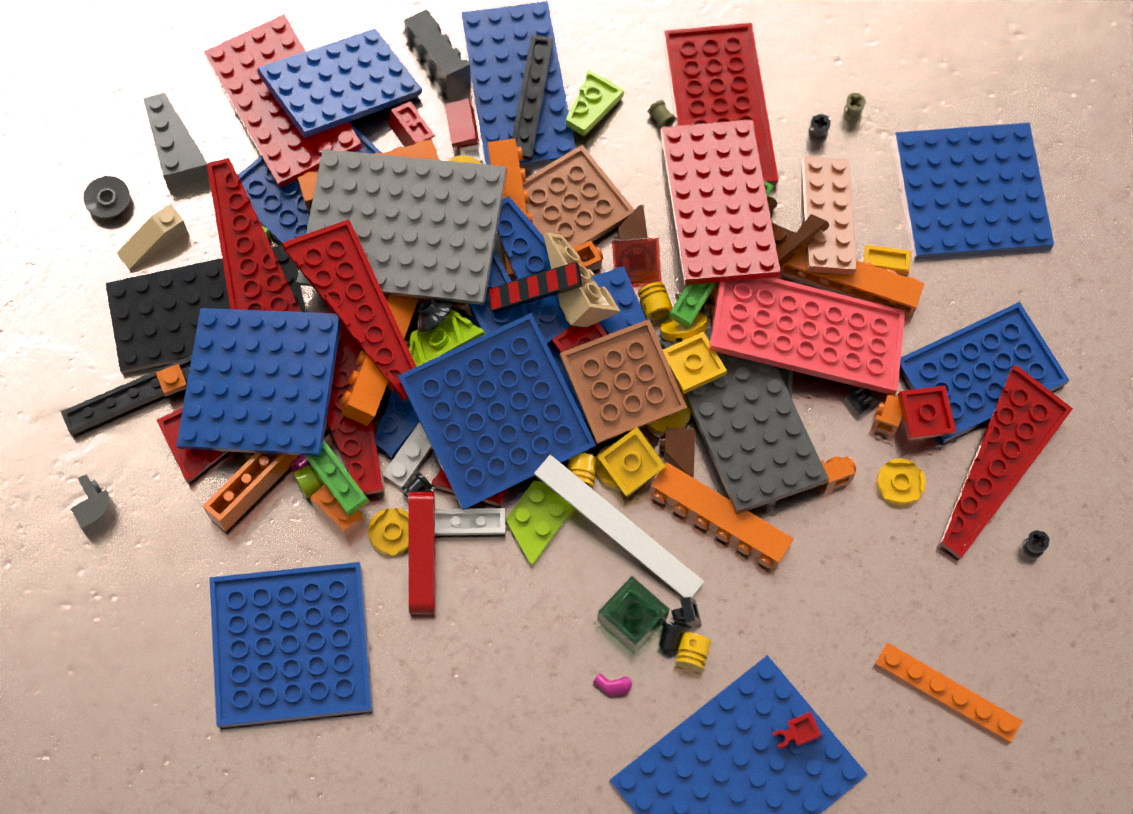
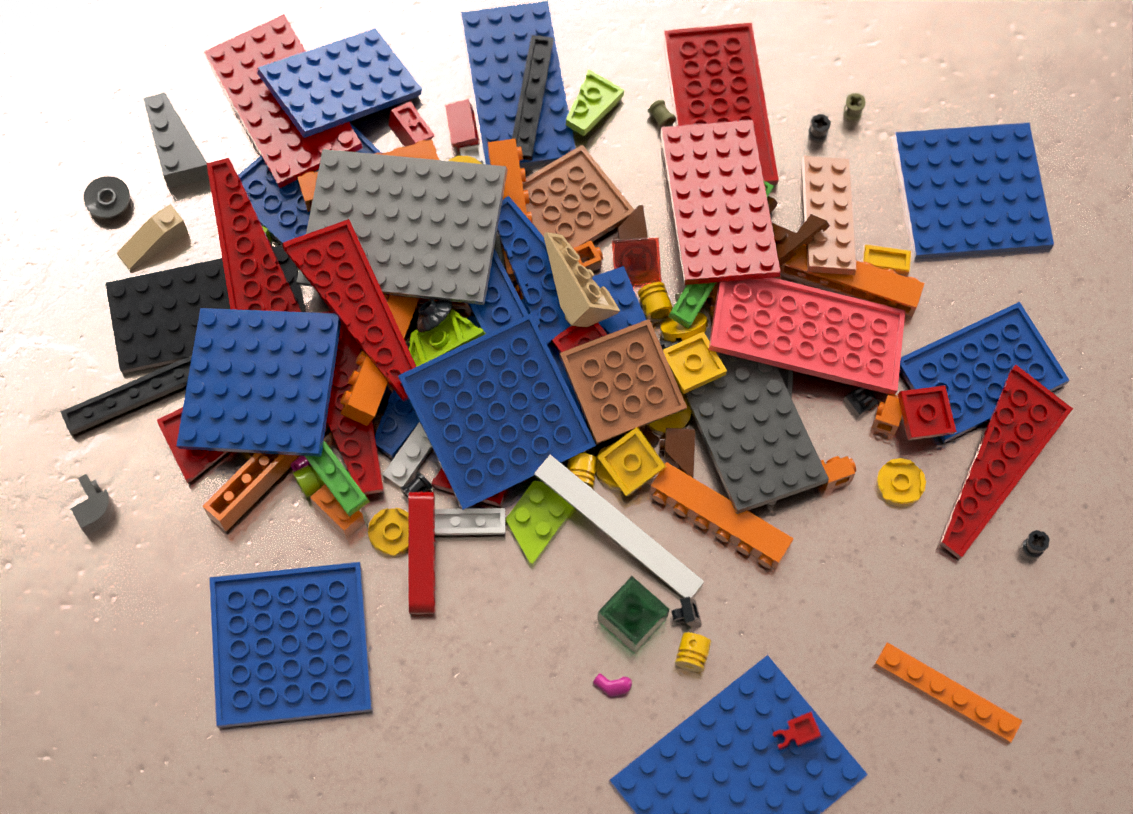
(171, 380): orange plate -> none
(439, 57): dark grey wedge -> none
(535, 287): tile -> none
(671, 634): black bush -> none

